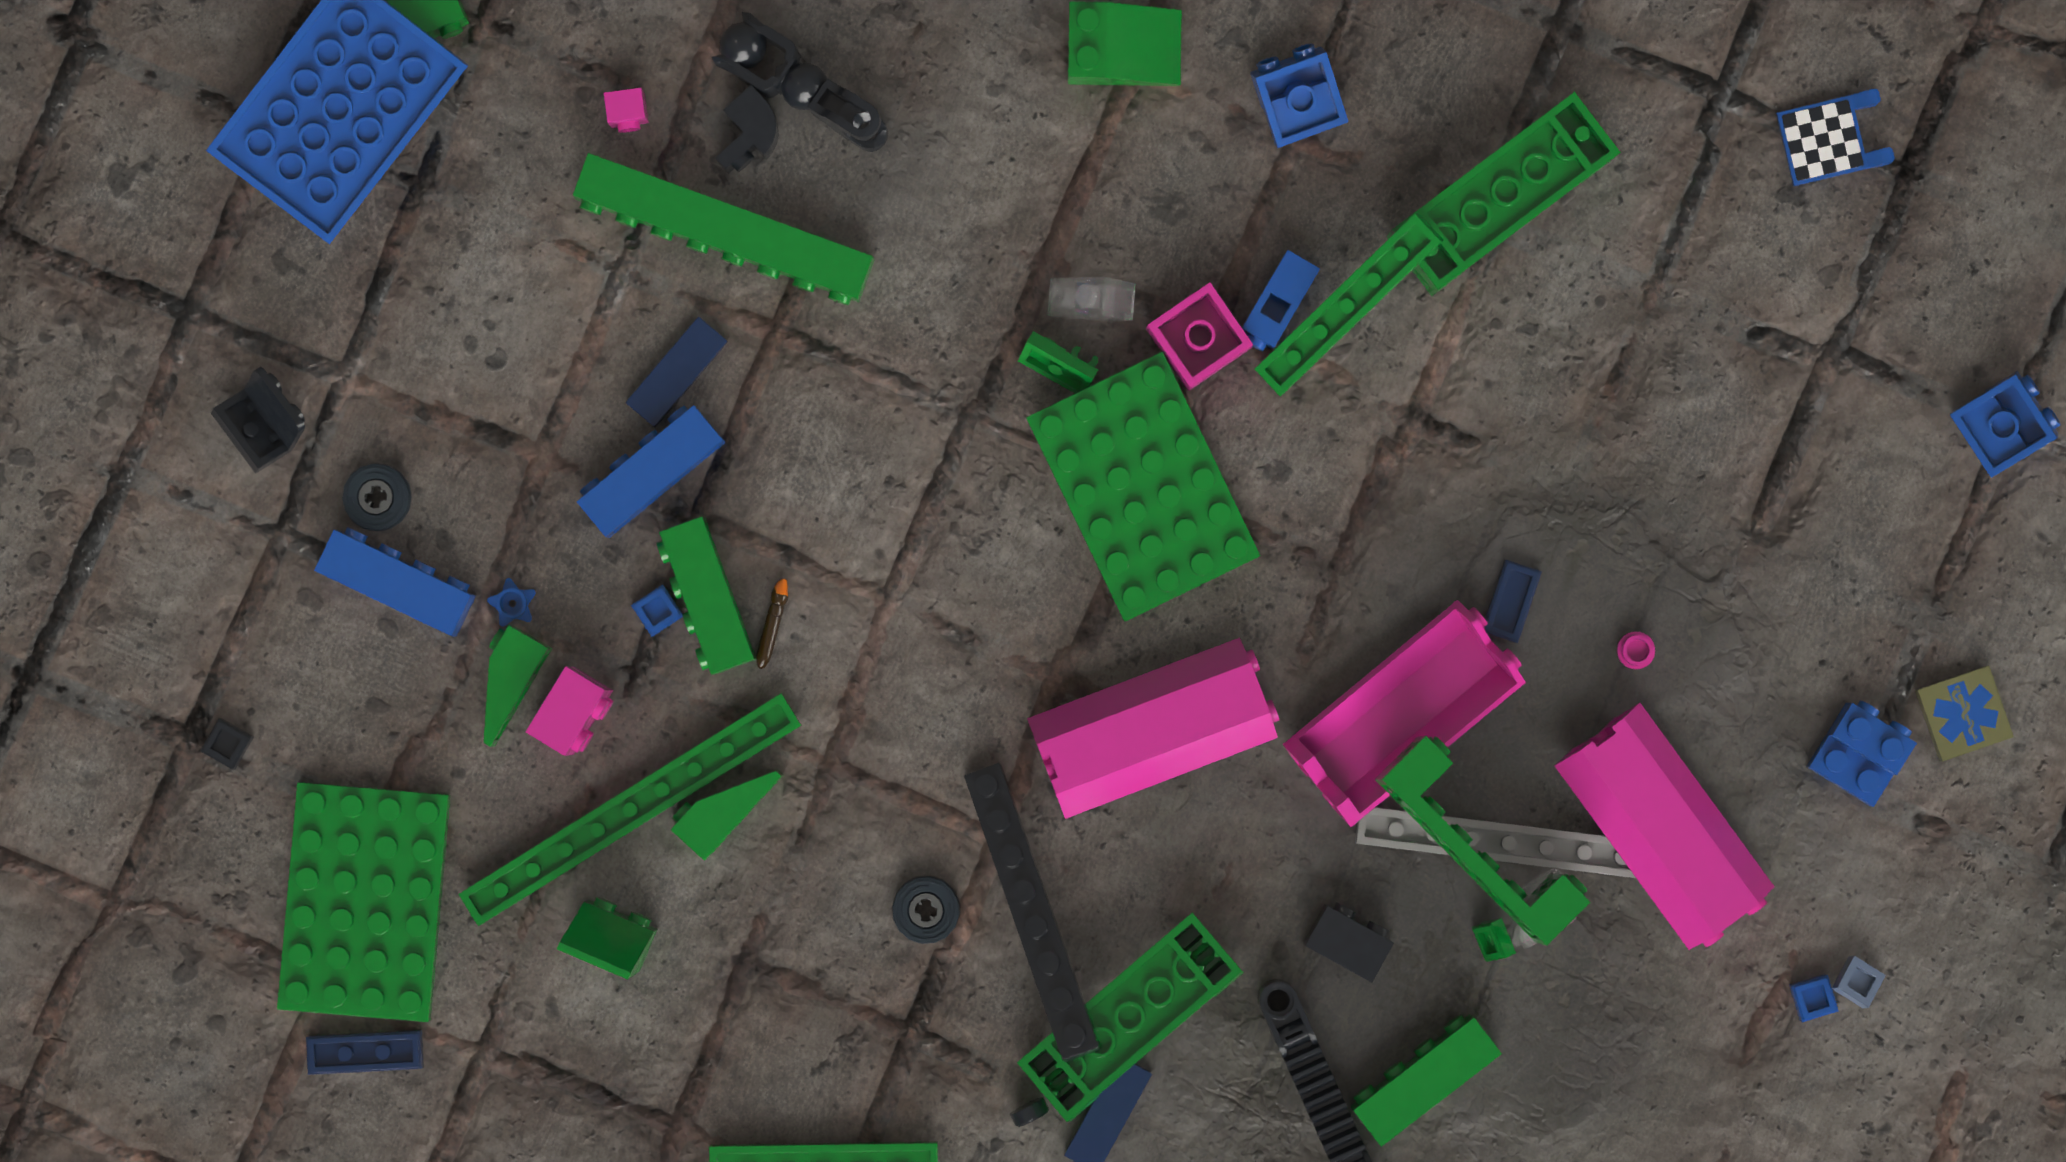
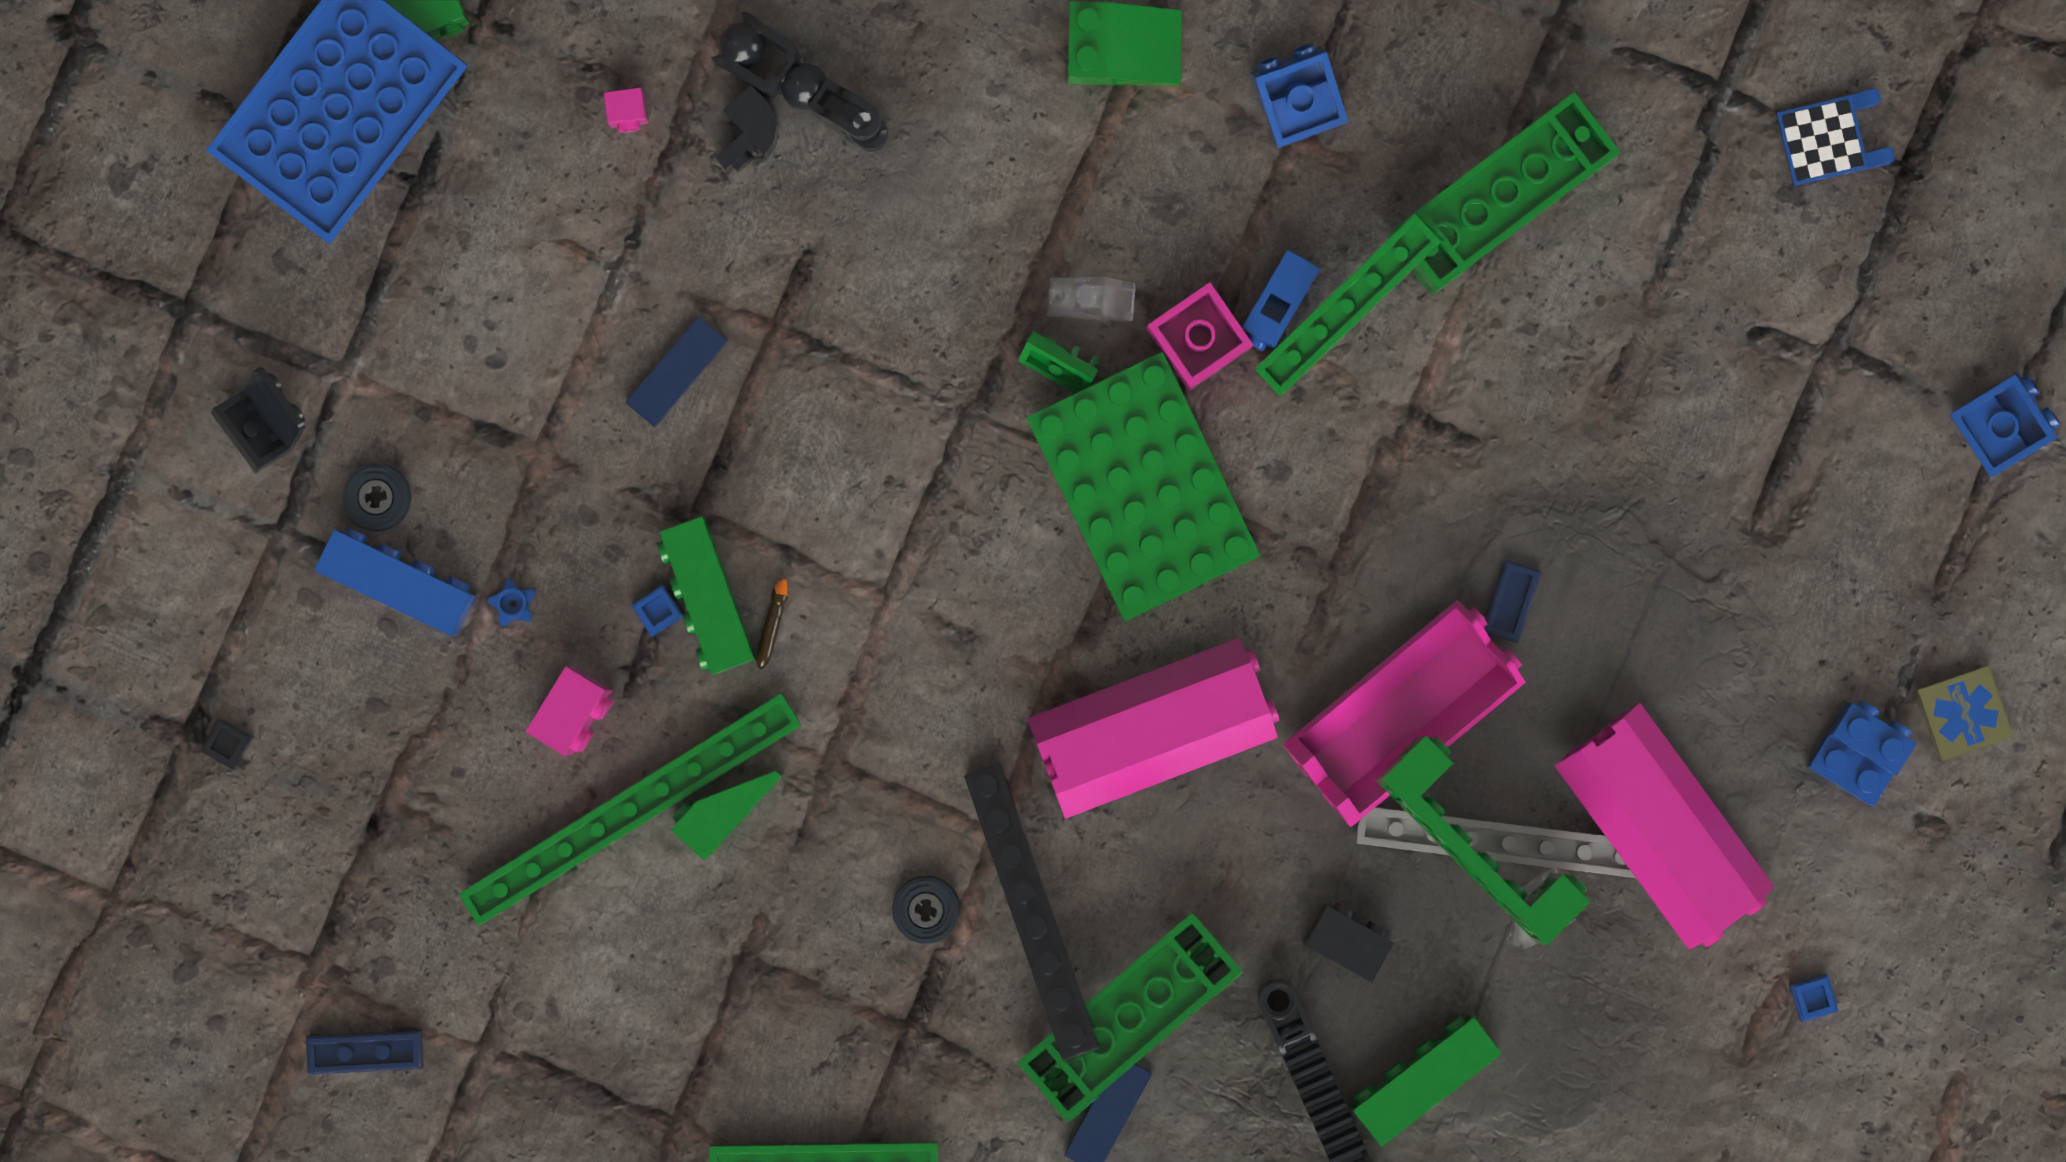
(363, 902): green plate -> none
(510, 674): green slope -> none
(609, 938): green slope -> none
(650, 471): blue brick -> none
(723, 228): green brick -> none
(1029, 1112): black tile -> none
(1493, 939): green tile -> none
(1635, 650): dark pink plate -> none
(1858, 981): sand blue plate -> none

